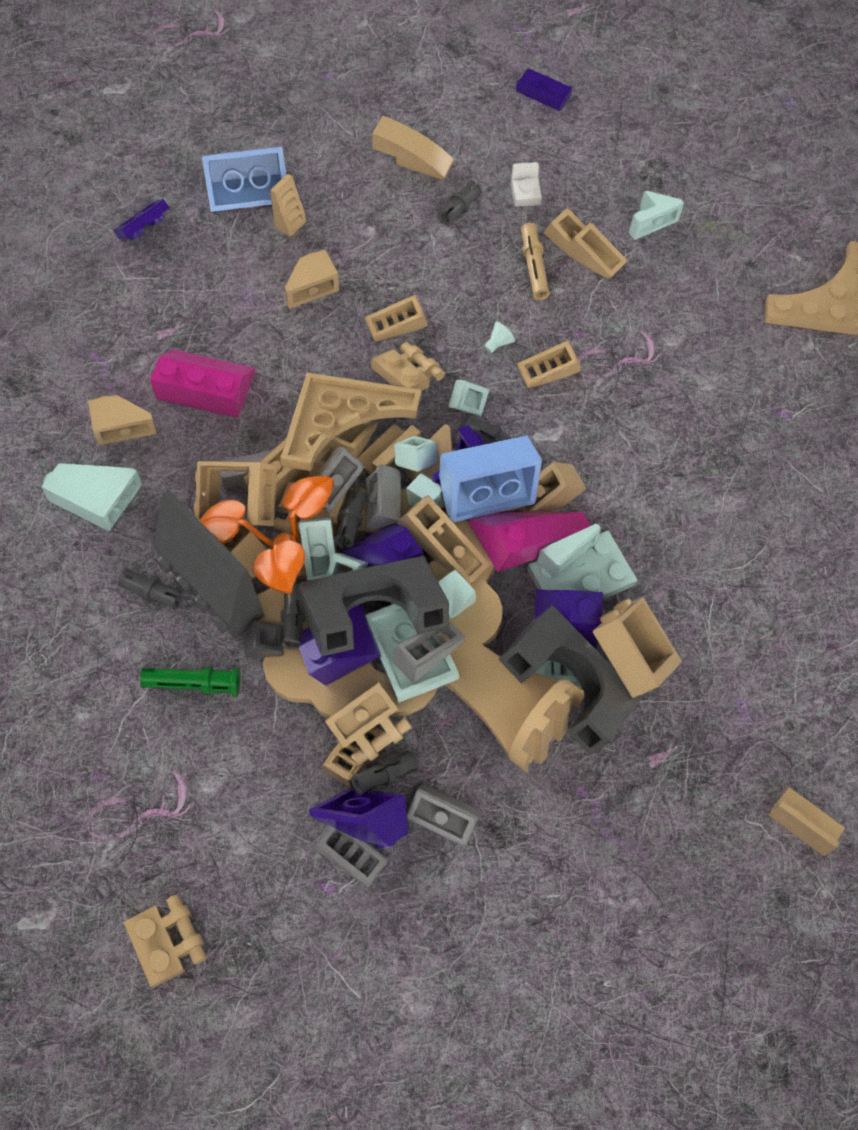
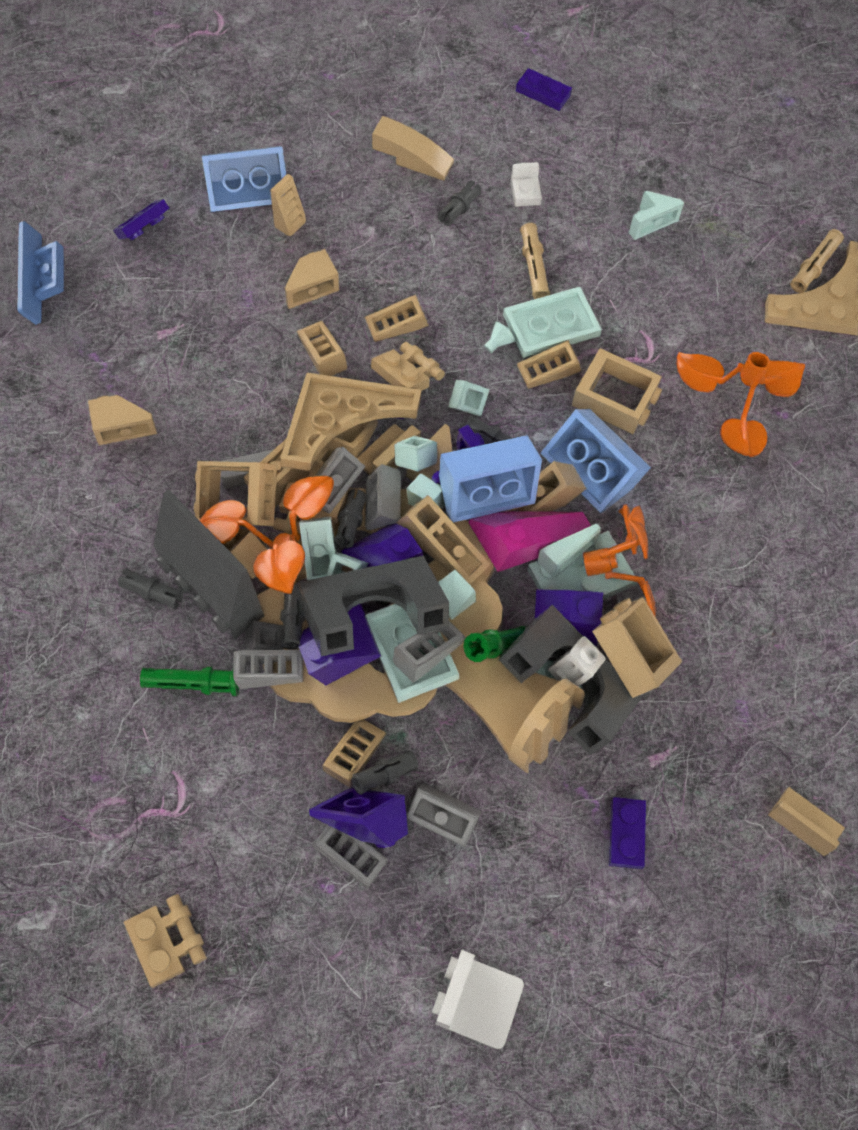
(38, 272): none -> medium blue bracket
(92, 491): light aqua slope -> none
(201, 382): dark pink slope -> none
(267, 657): none -> light grey slope
(332, 357): none -> tan slope
(361, 716): tan plate -> none
(478, 1001): none -> white bracket
(490, 643): none -> green pin
(551, 321): none -> light aqua plate
(578, 663): none -> white bracket
(585, 244): tan slope -> none
(599, 456): none -> light blue slope
(605, 559): none -> orange plant
(608, 409): none -> tan window
(627, 833): none -> dark purple plate
(779, 377): none -> orange plant
(812, 267): none -> tan pin

